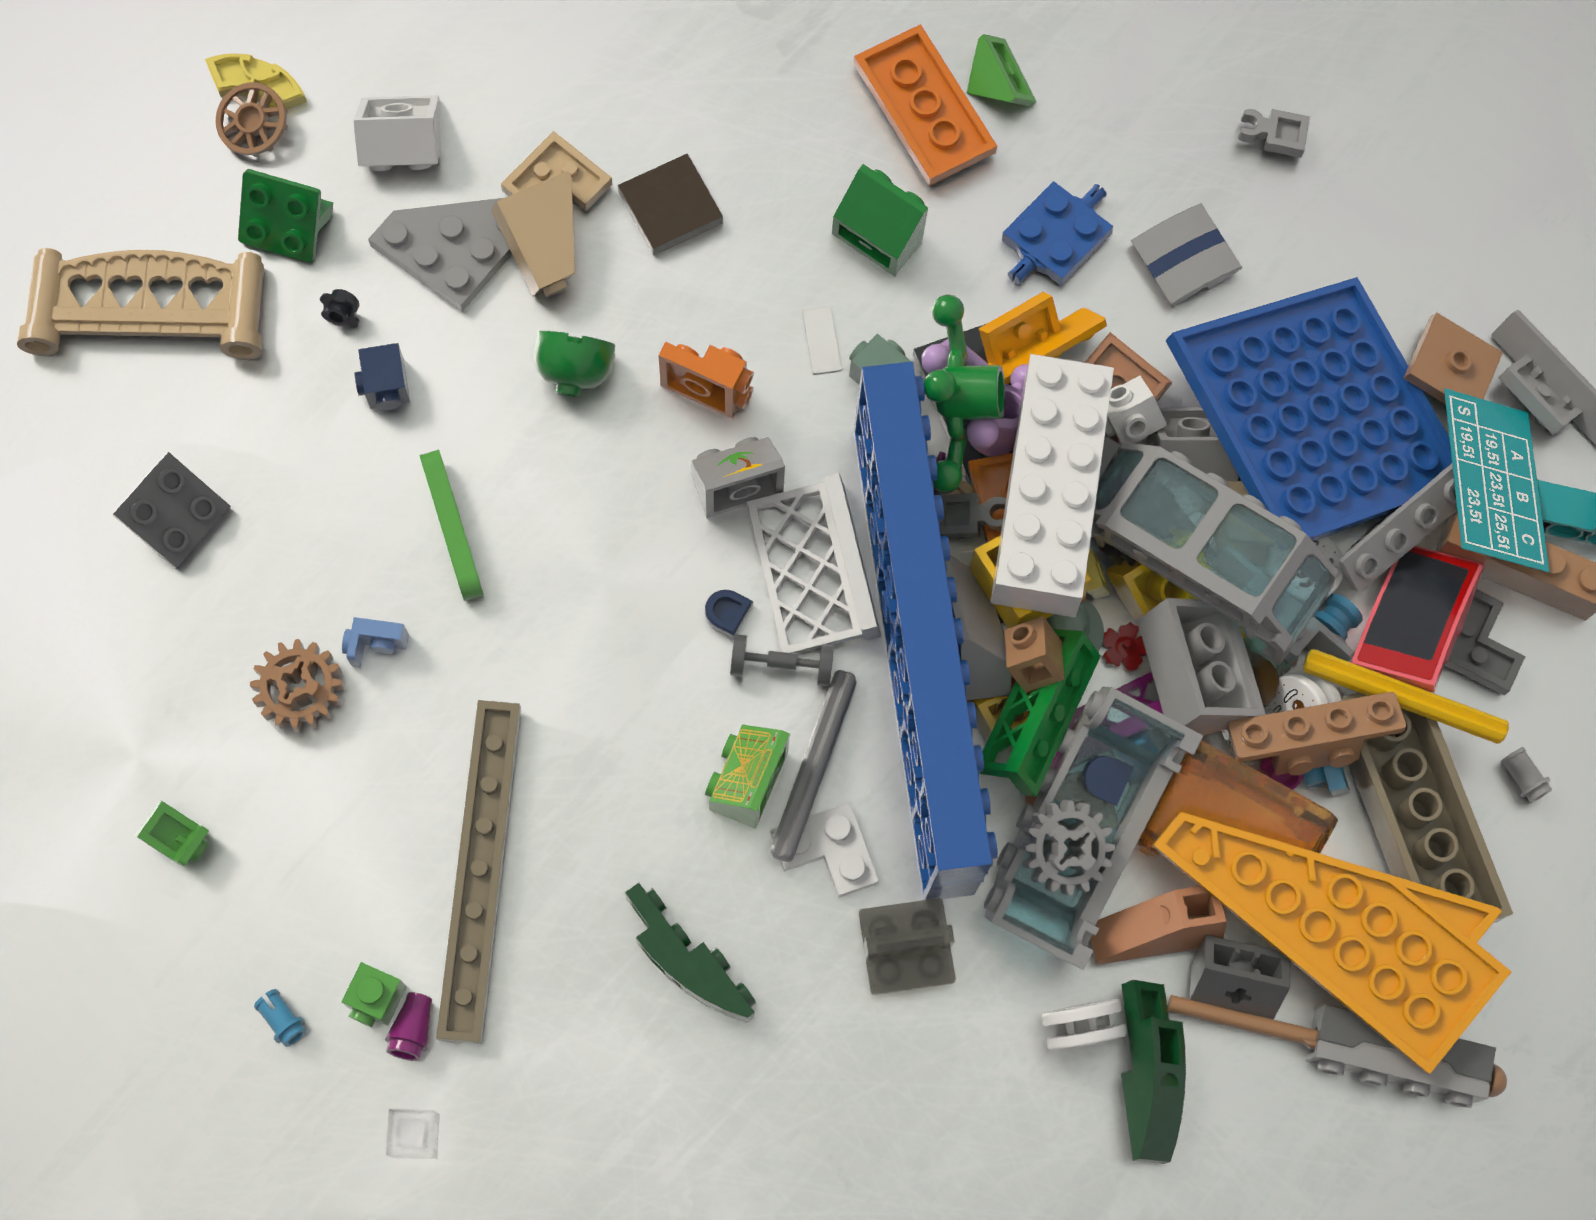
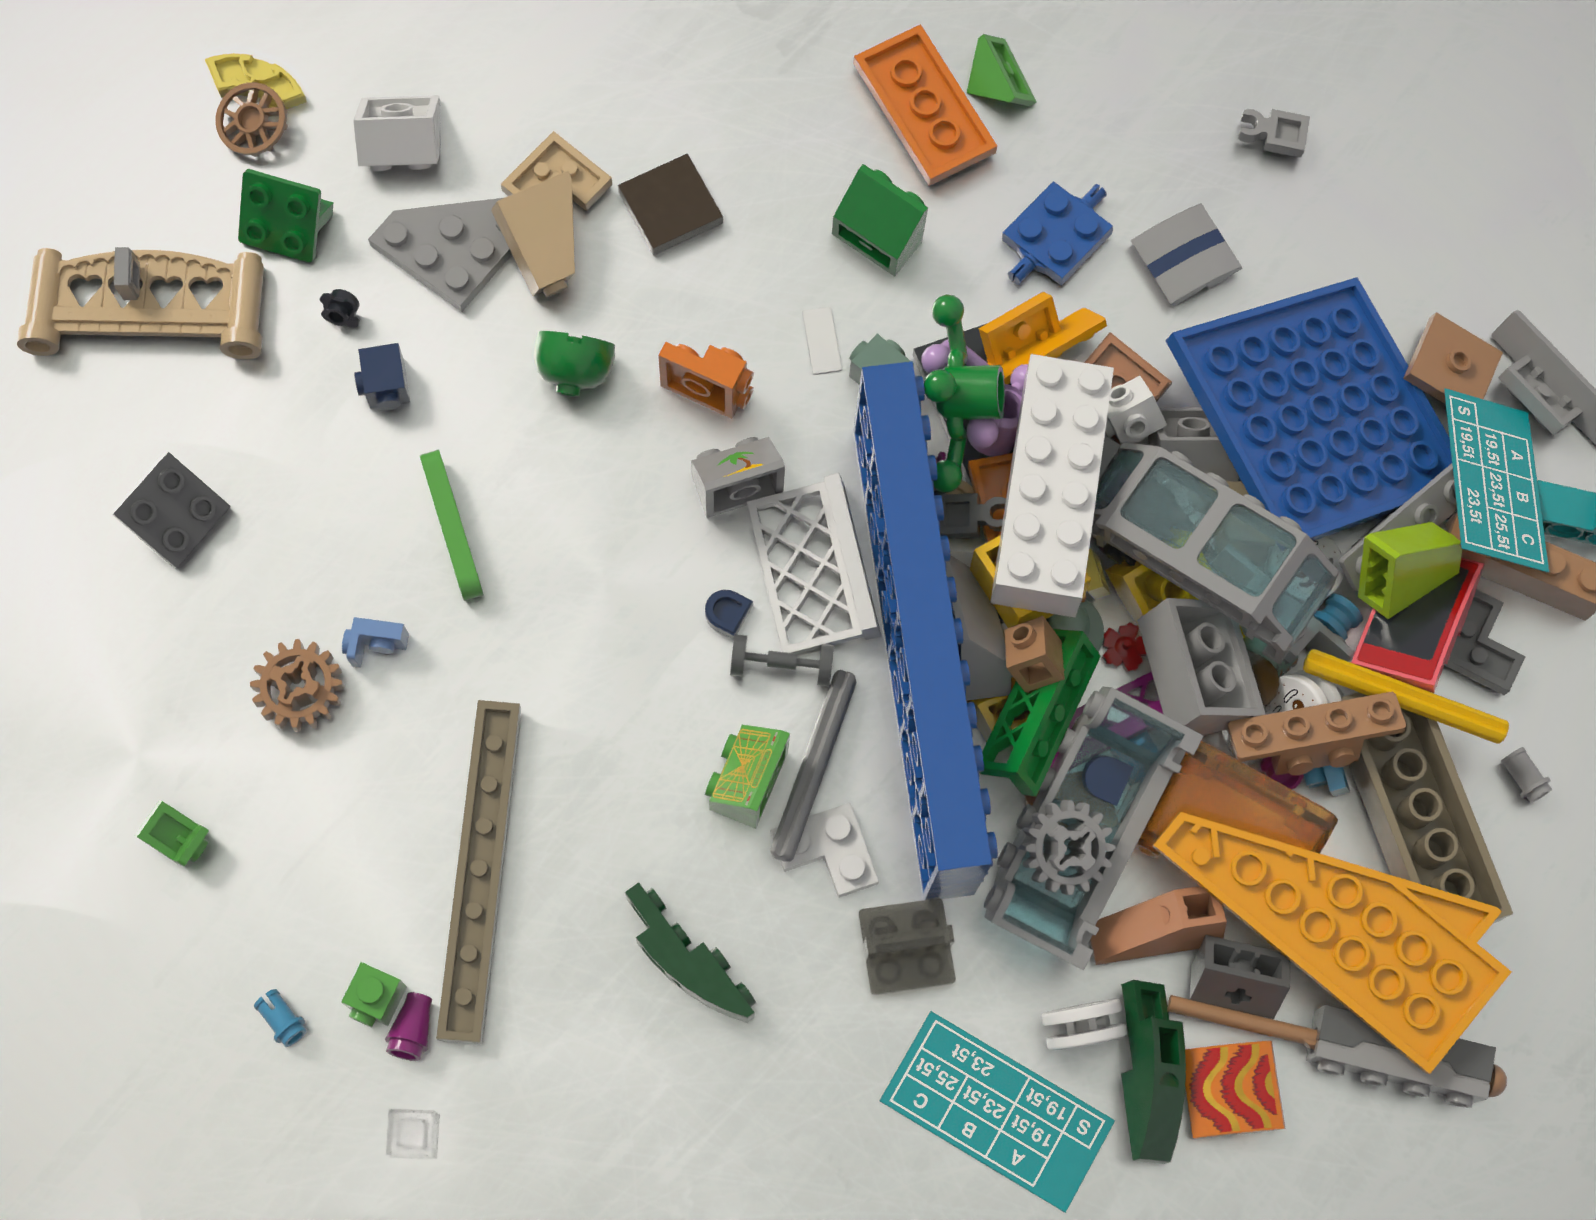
(126, 273): none -> light grey tile
(997, 1111): none -> teal sticker
(1233, 1089): none -> slope
(1406, 565): none -> lime slope

